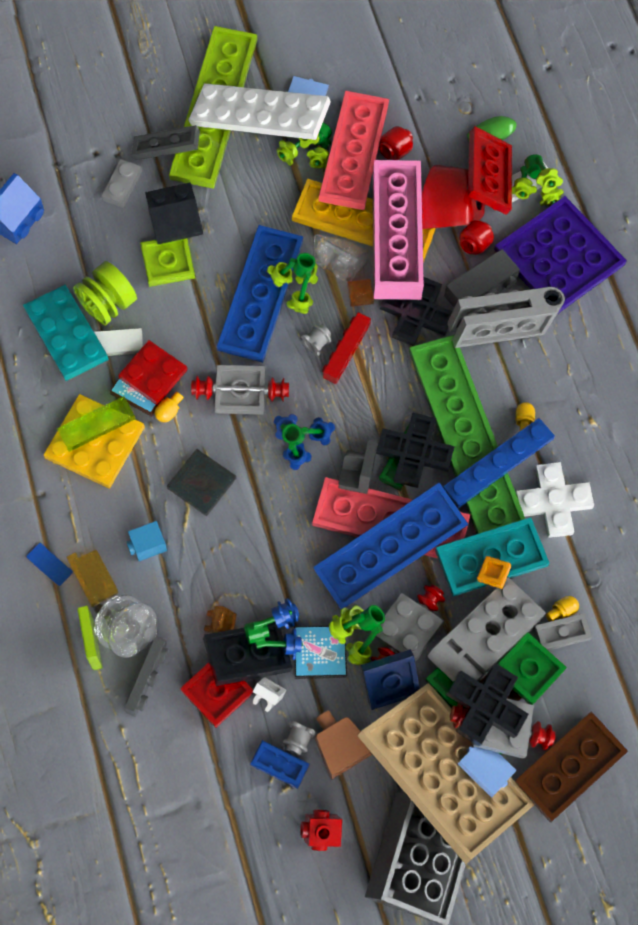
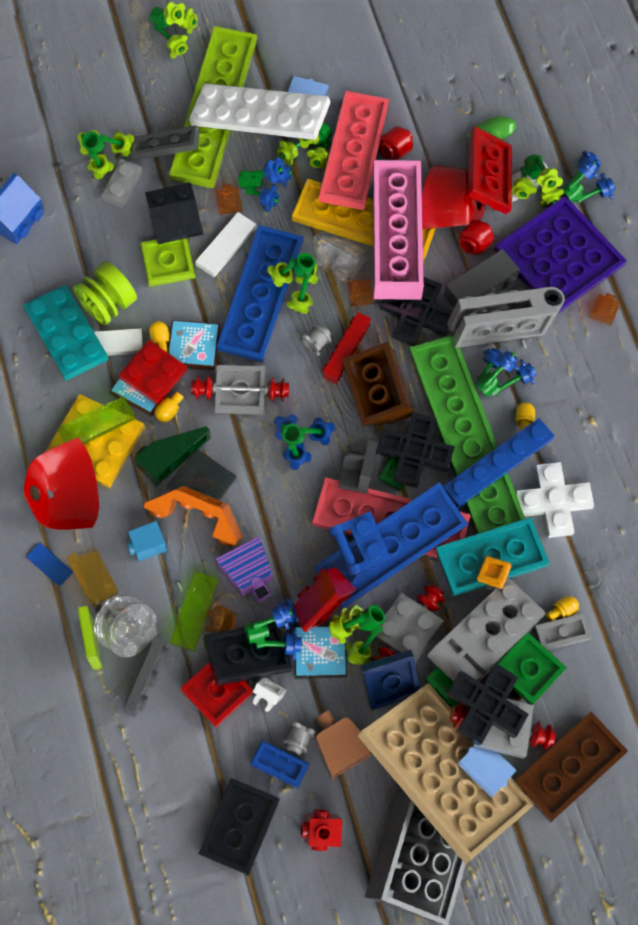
(72, 479): none -> red piece
(93, 143): none -> plant
(159, 334): none -> yellow cylinder
(167, 454): none -> dark green slope
(174, 14): none -> lime plant
(194, 343): none -> medium azure tile
(194, 611): none -> clear neon green tile
(226, 244): none -> white tile
(226, 528): none -> orange slope
(228, 199): none -> clear orange tile
(239, 826): none -> black plate
(247, 569): none -> torso
(275, 172): none -> blue plant
(322, 598): none -> red slope
(367, 539): none -> blue plate
(378, 386): none -> reddish brown slope
(501, 360): none -> plant
(588, 167): none -> plant
(605, 308): none -> clear orange tile

